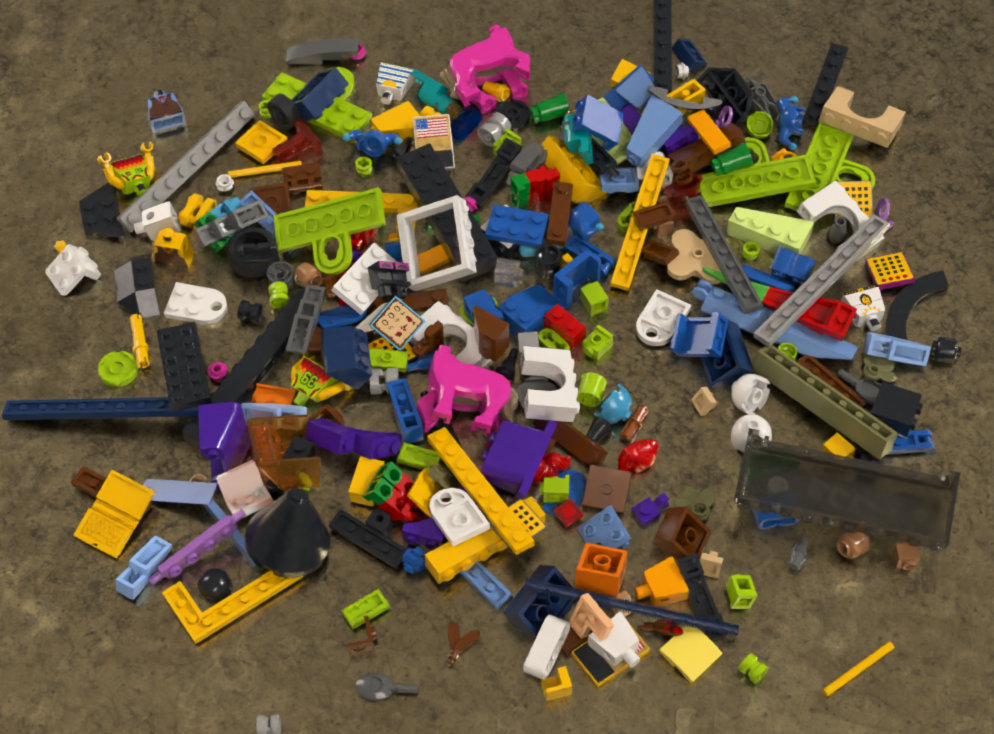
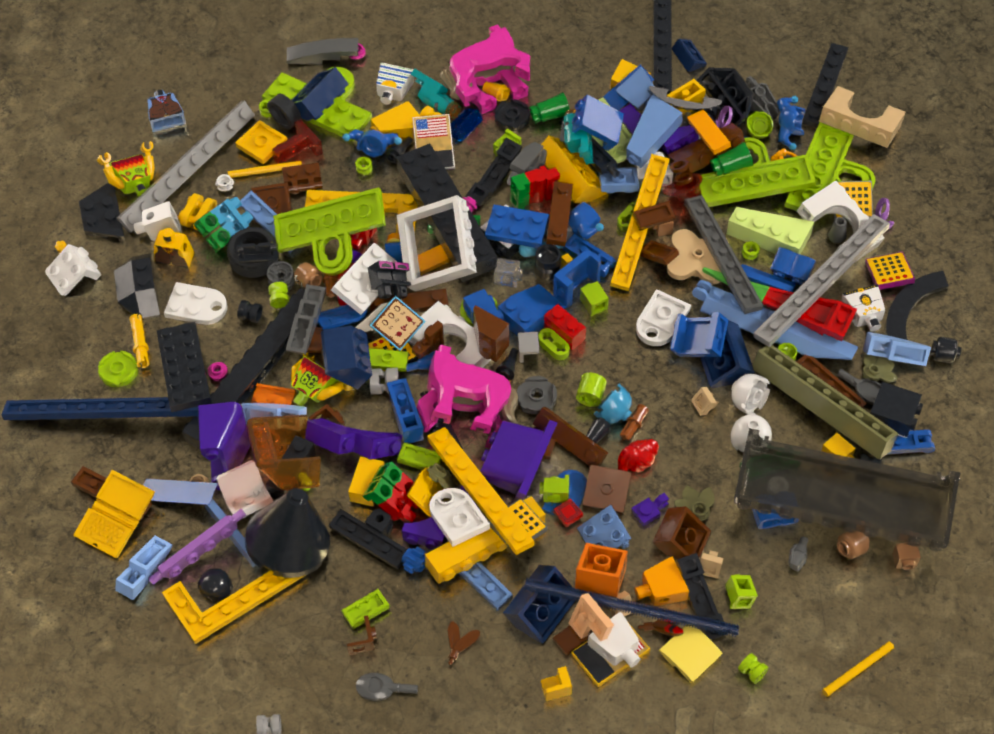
(230, 224): dark grey slope -> none
(493, 129): light grey wheel -> none
(546, 647): white beam -> none
(551, 466): red hair -> none
(558, 366): white arch -> none
(597, 343): lime brick -> none
(681, 71): white plate -> none

